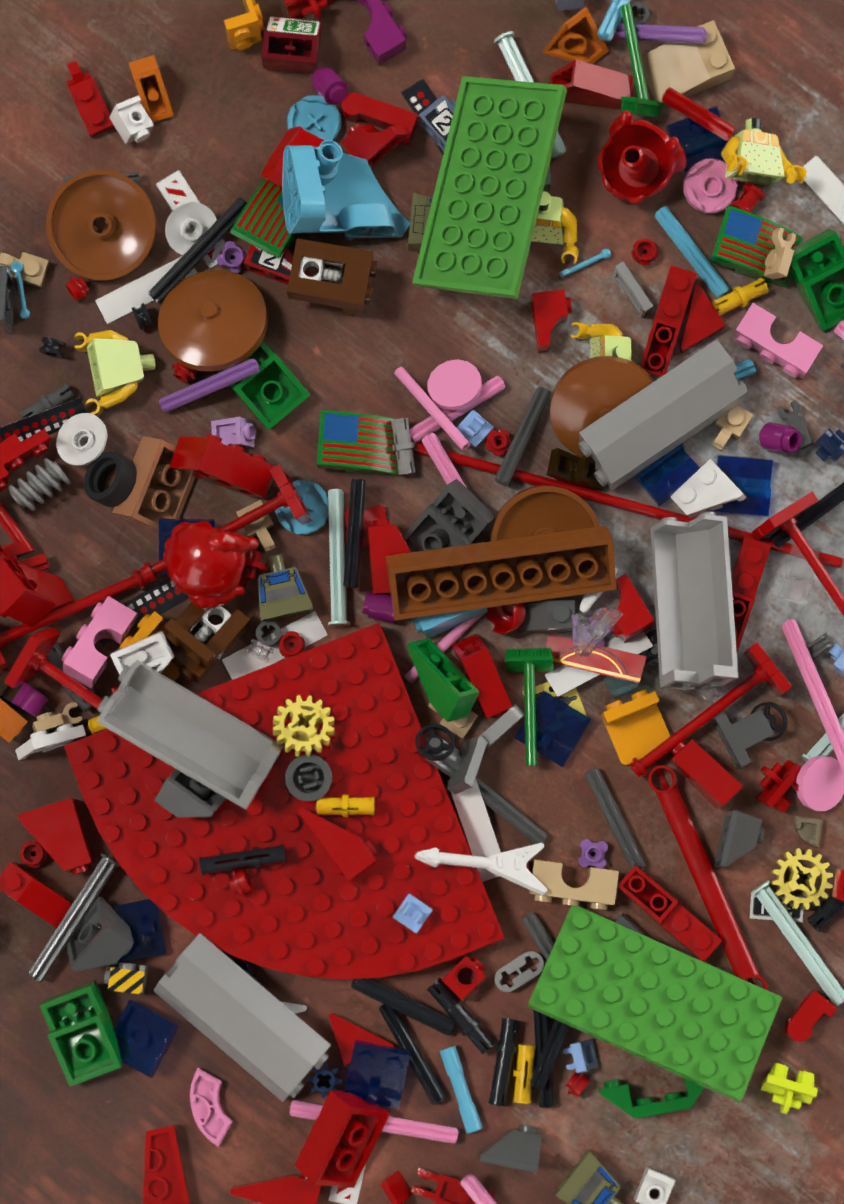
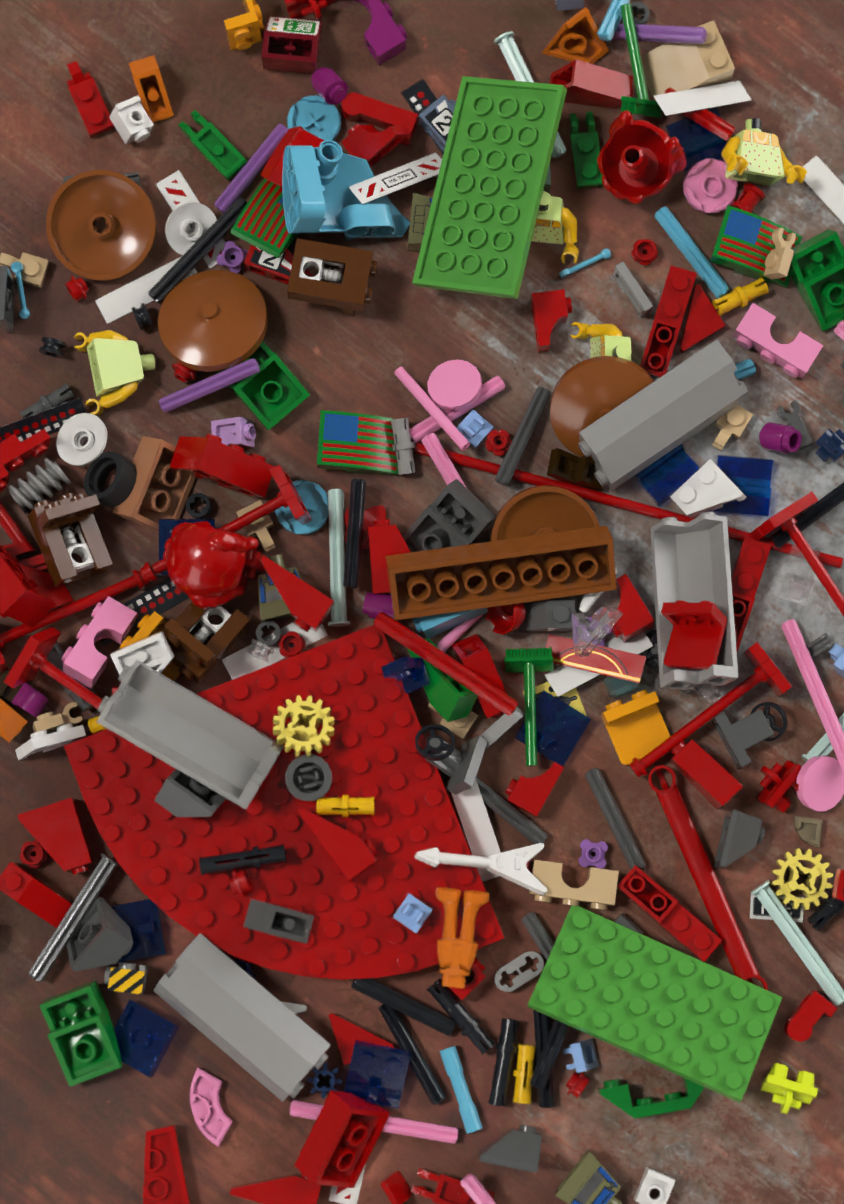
(68, 513): none -> reddish brown brick
(205, 511): none -> black bush
(214, 146): none -> green hinge
(251, 169): none -> medium lavender axle
(278, 921): none -> dark grey slope
(302, 600): none -> red slope
(397, 178): none -> white sticker
(409, 671): none -> clear blue bracket
(445, 663): none -> red axle
(453, 952): none -> orange piece
(531, 793): none -> red arch
(585, 152): none -> green hinge
(694, 635): none -> red bracket
(702, 98): none -> white sticker

